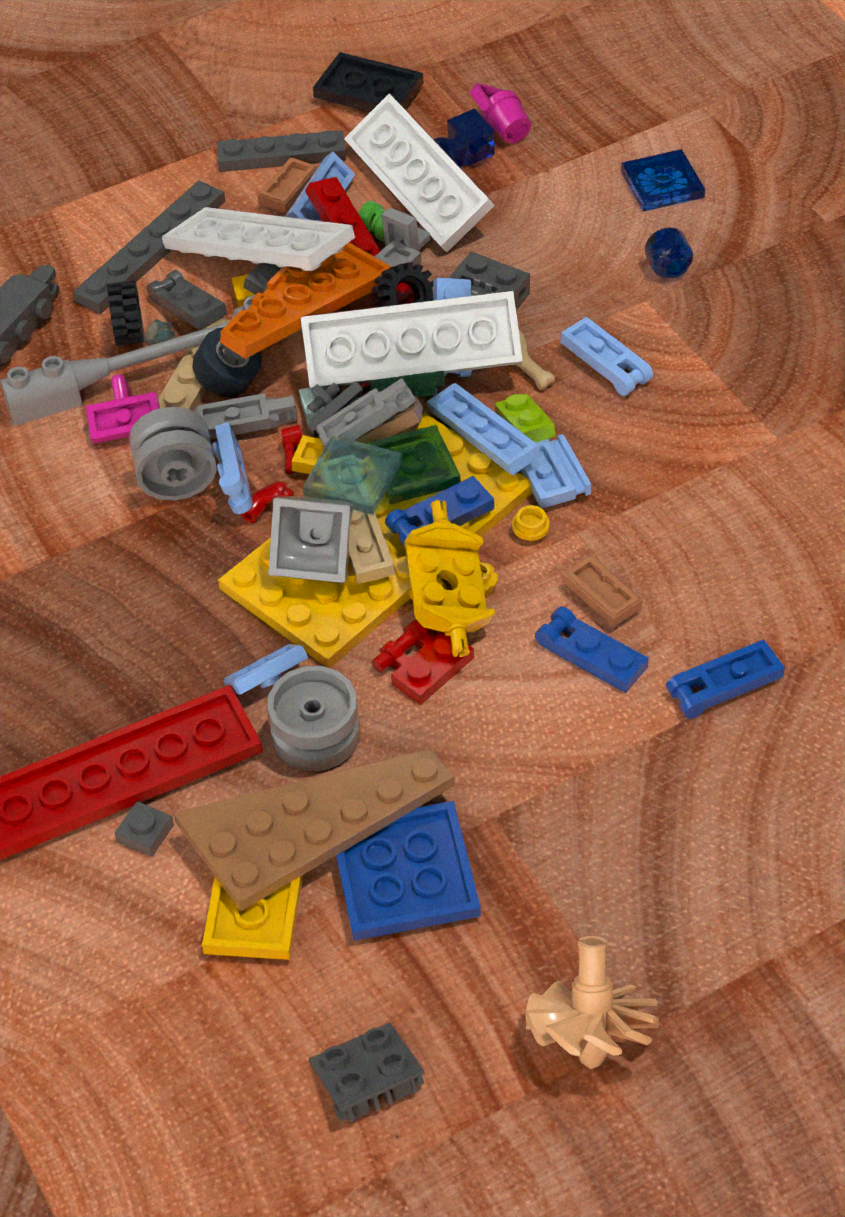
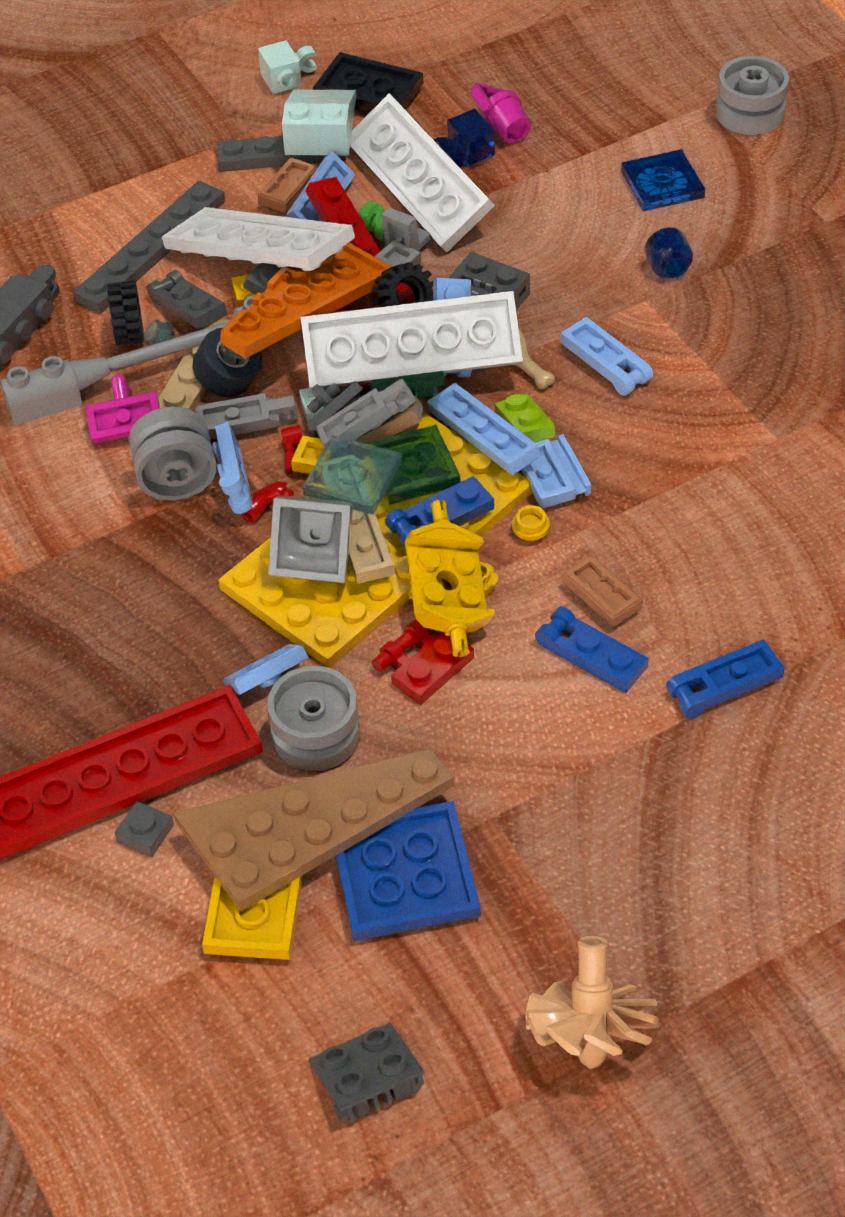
(282, 66): none -> light aqua brick
(318, 122): none -> light aqua slope
(752, 95): none -> light grey wheel

